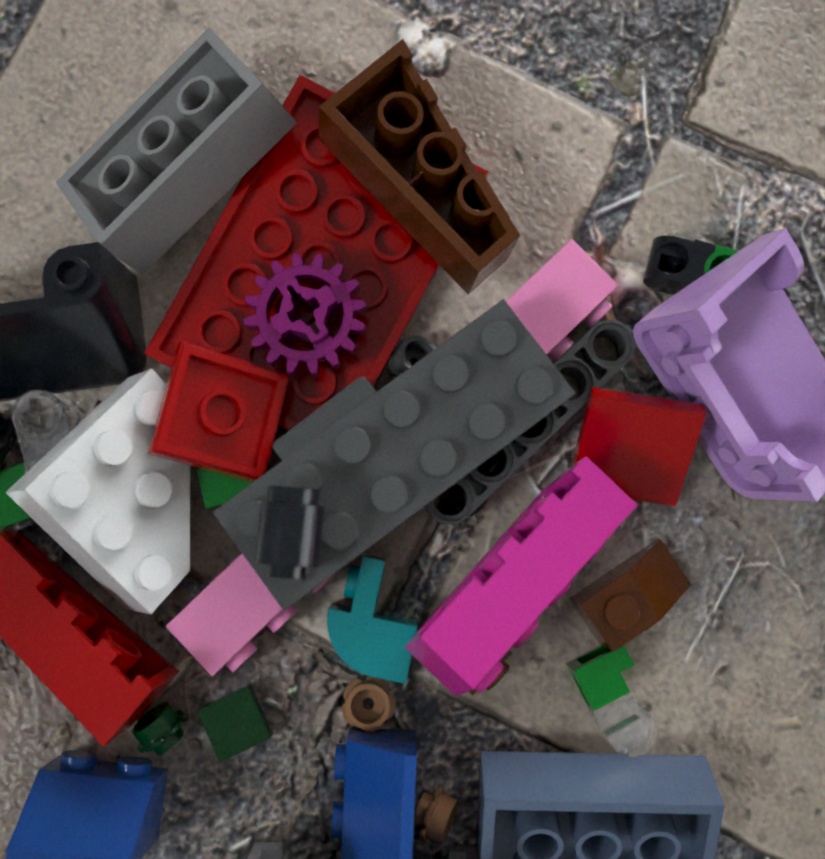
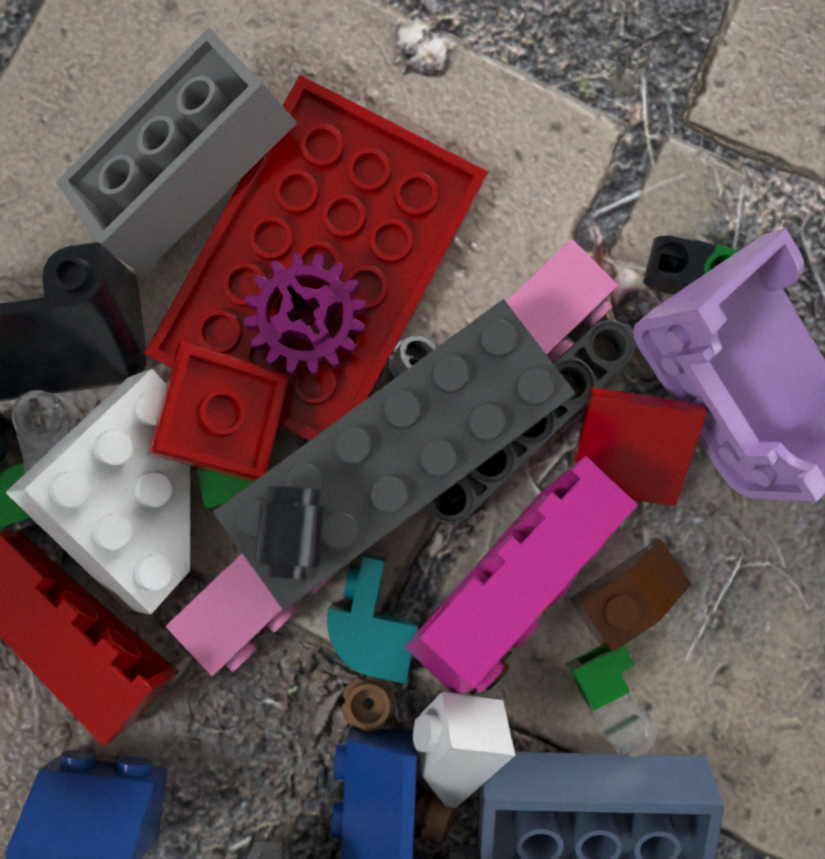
(159, 729): dark green plate -> none
(235, 722): dark green tile -> none
(324, 417): dark grey tile -> none
(417, 167): reddish brown wedge -> none
(461, 744): none -> white slope

